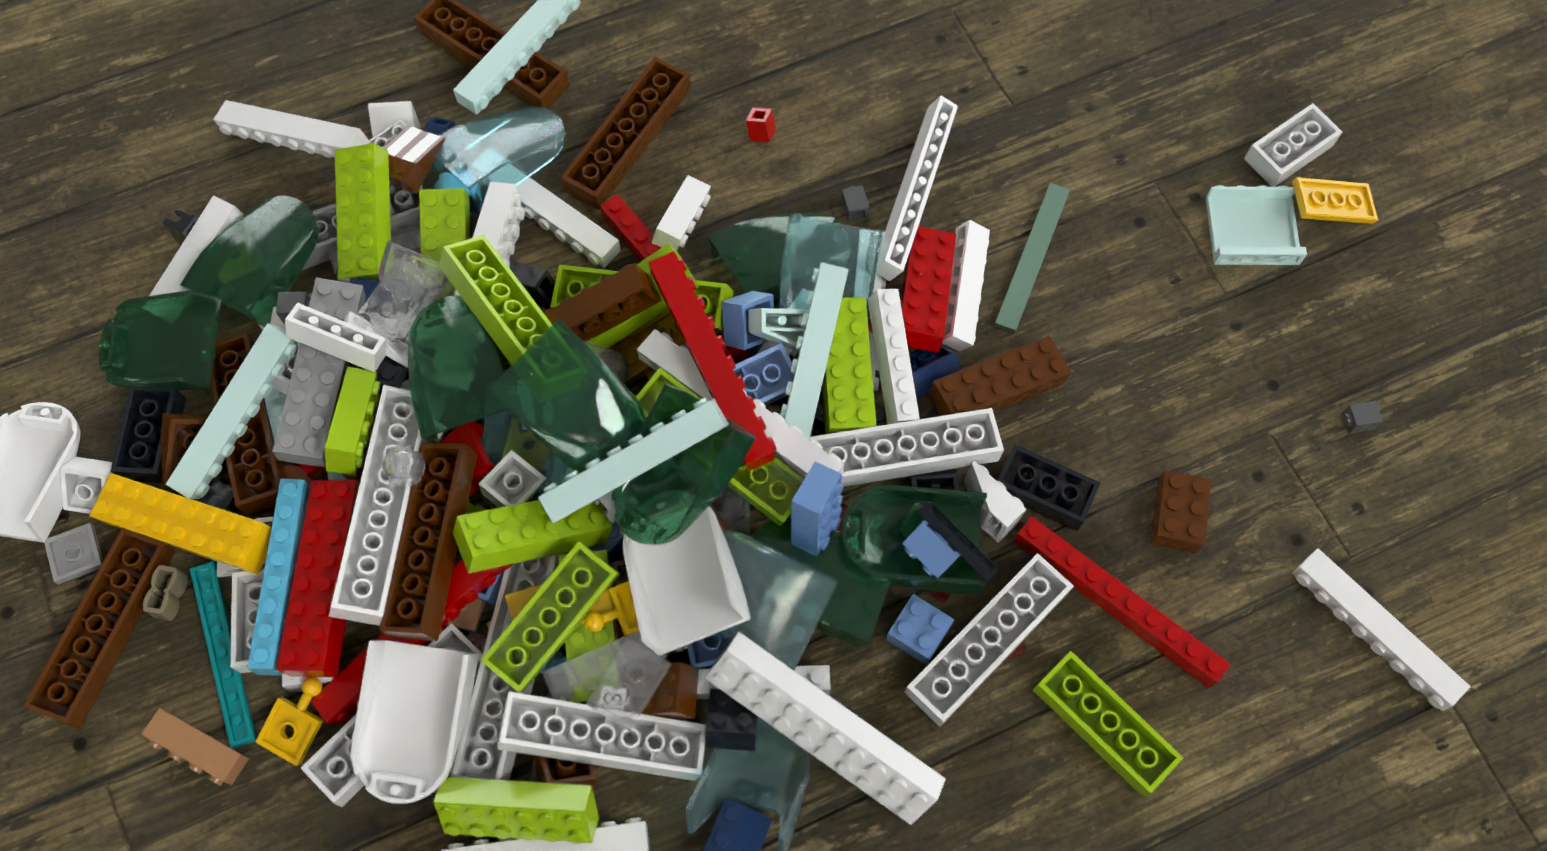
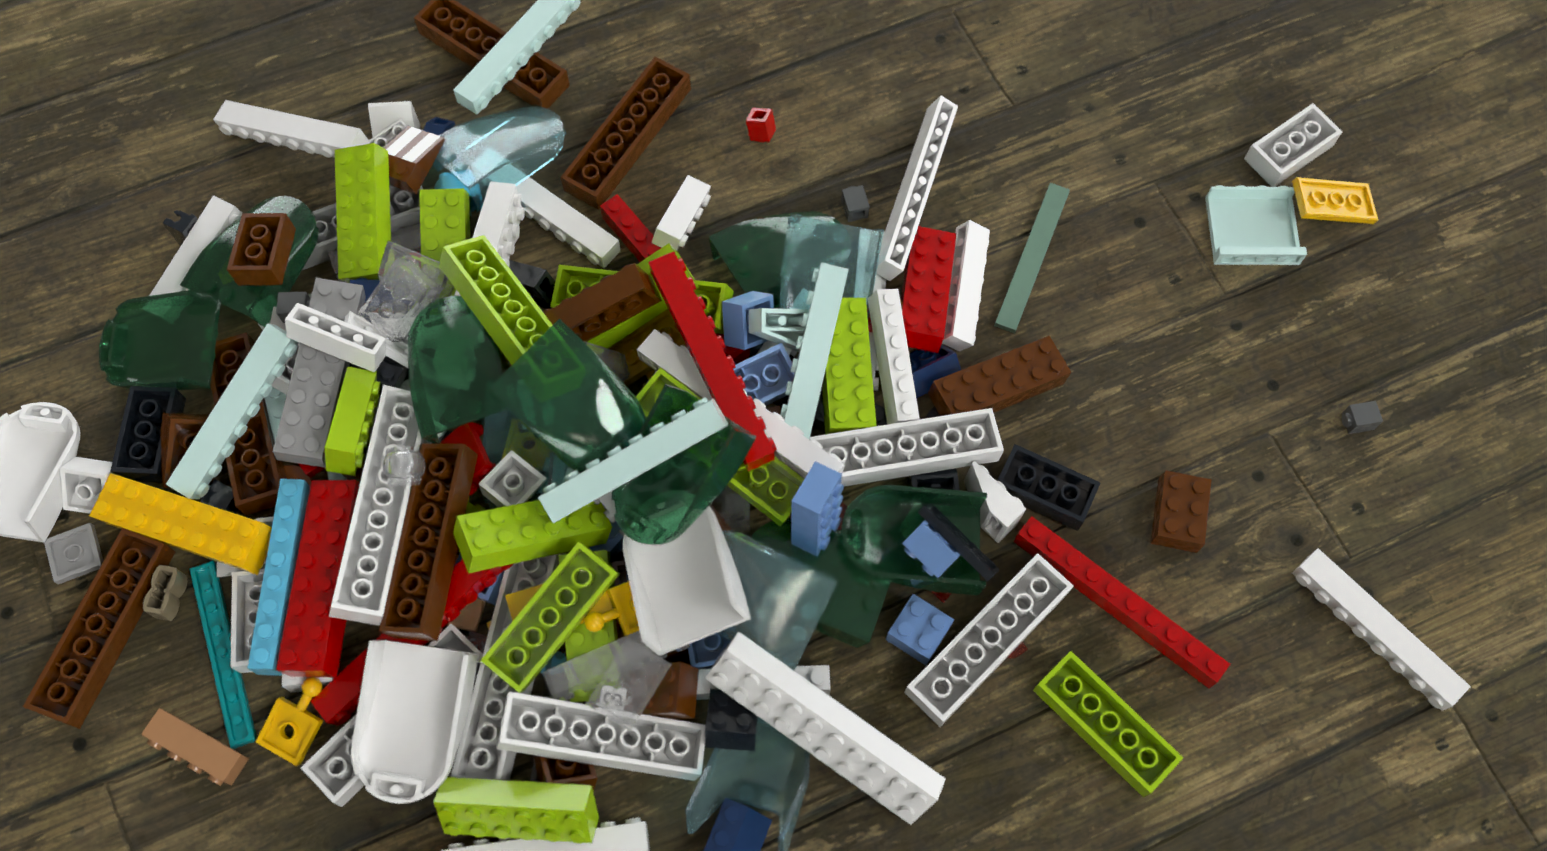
(261, 249): none -> reddish brown brick

